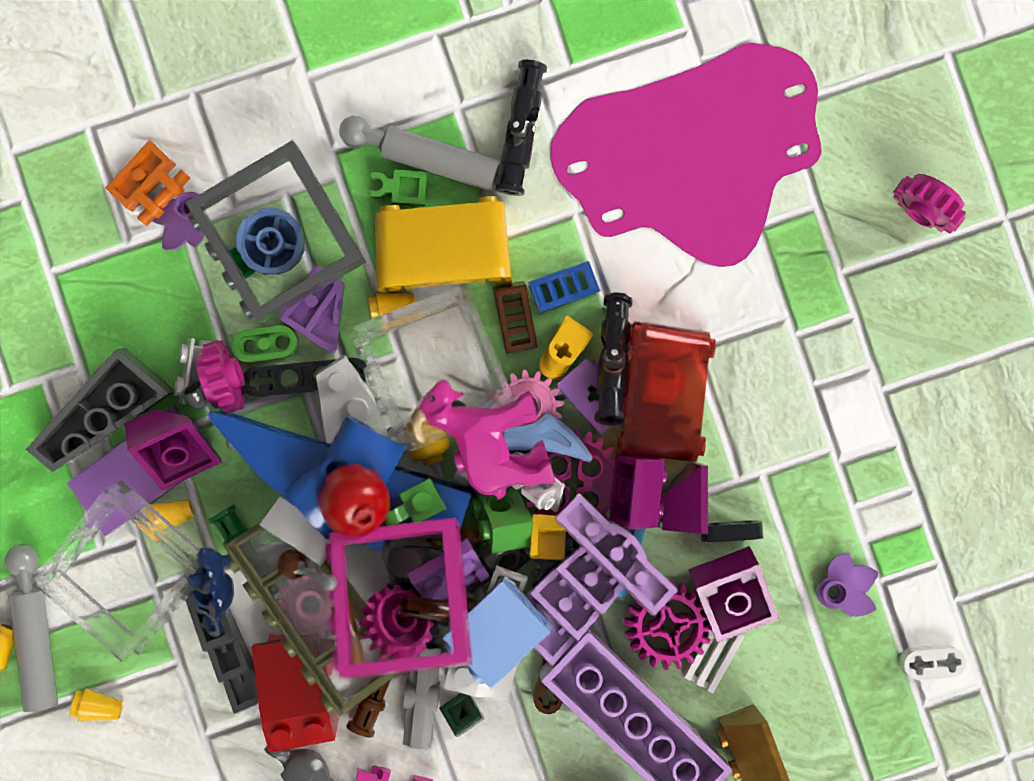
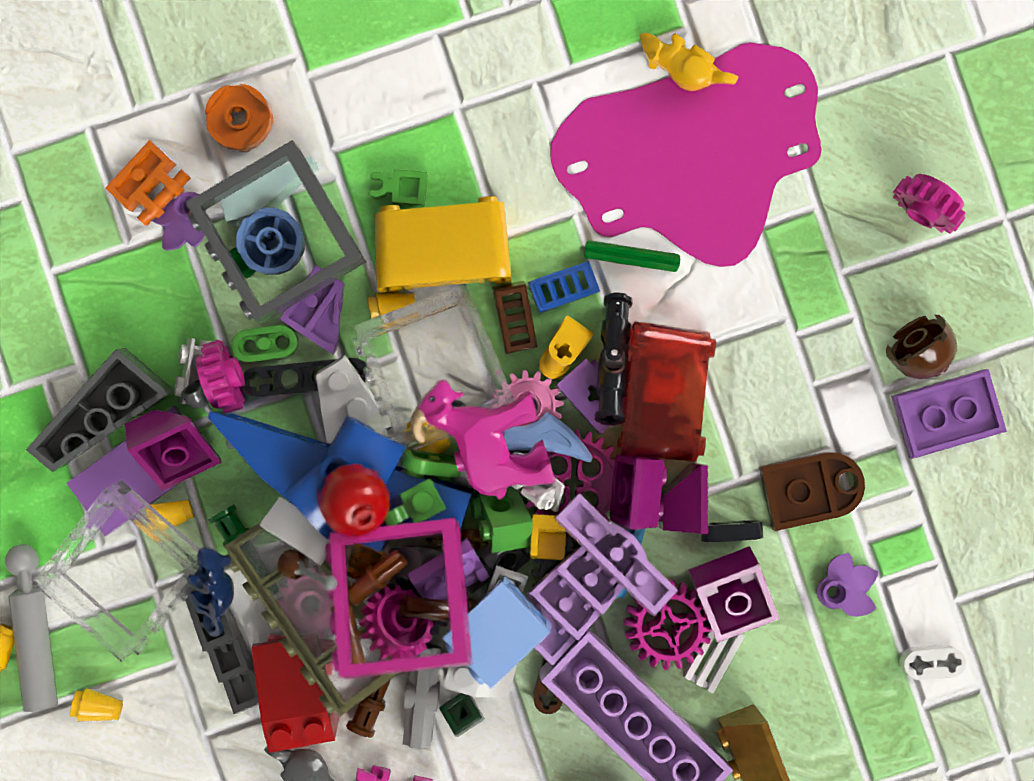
(240, 136): none -> orange plate
(263, 193): none -> light aqua slope
(361, 558): none -> clear orange slope
(375, 577): none -> dark orange axle
(422, 153): light grey piece -> none
(424, 463): none -> bright green plate
(524, 113): black piece -> none
(632, 256): none -> green axle
(688, 68): none -> yellow animal
(809, 490): none -> reddish brown tile
(923, 348): none -> reddish brown cylinder
(948, 413): none -> medium lavender tile

